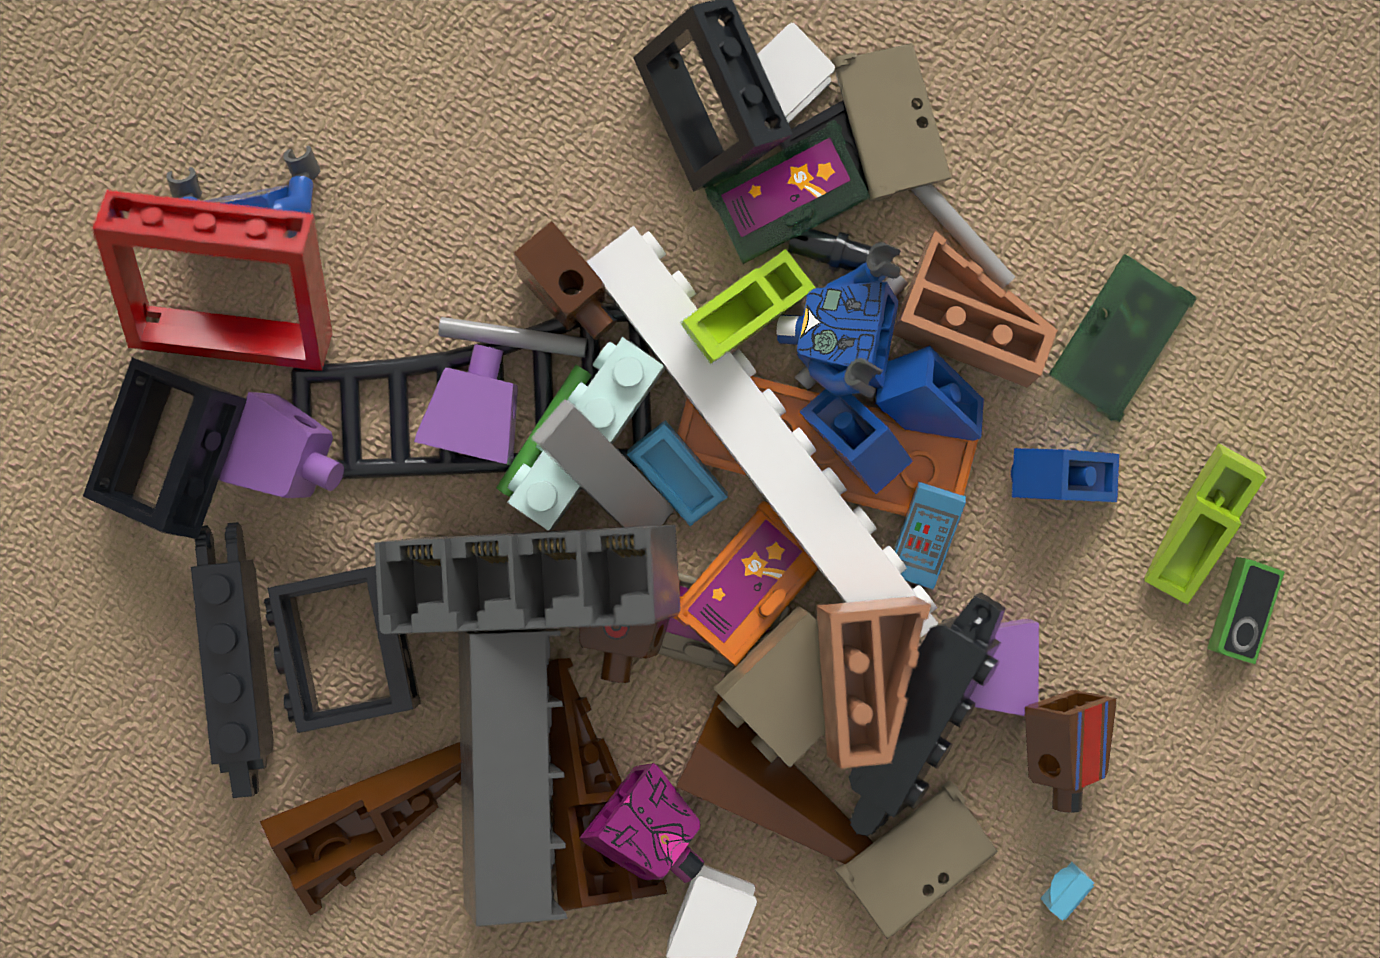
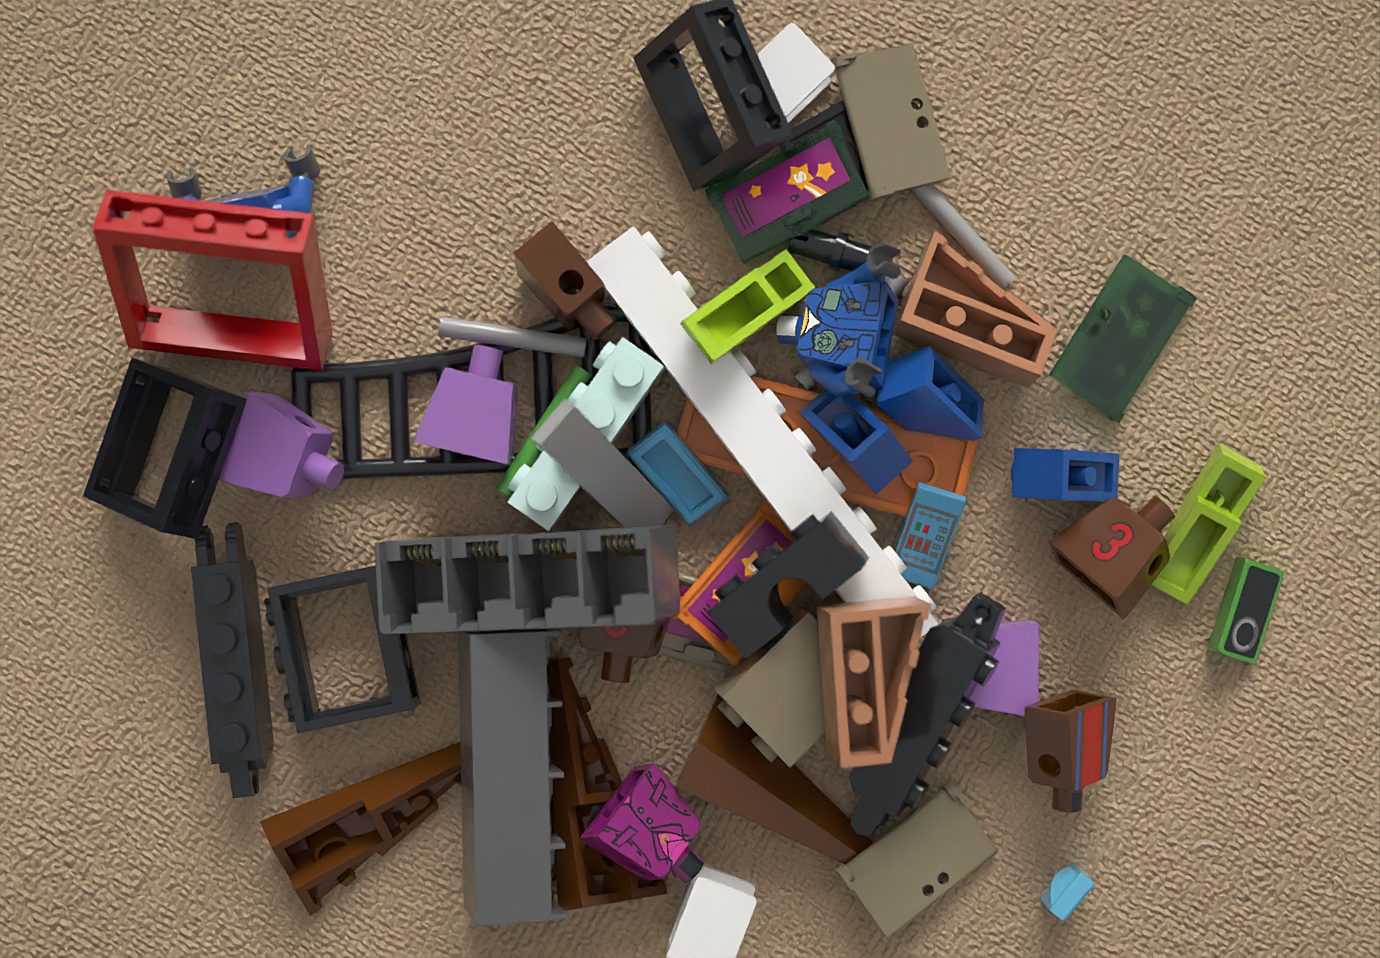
(820, 555): none -> black arch
(1116, 551): none -> reddish brown torso

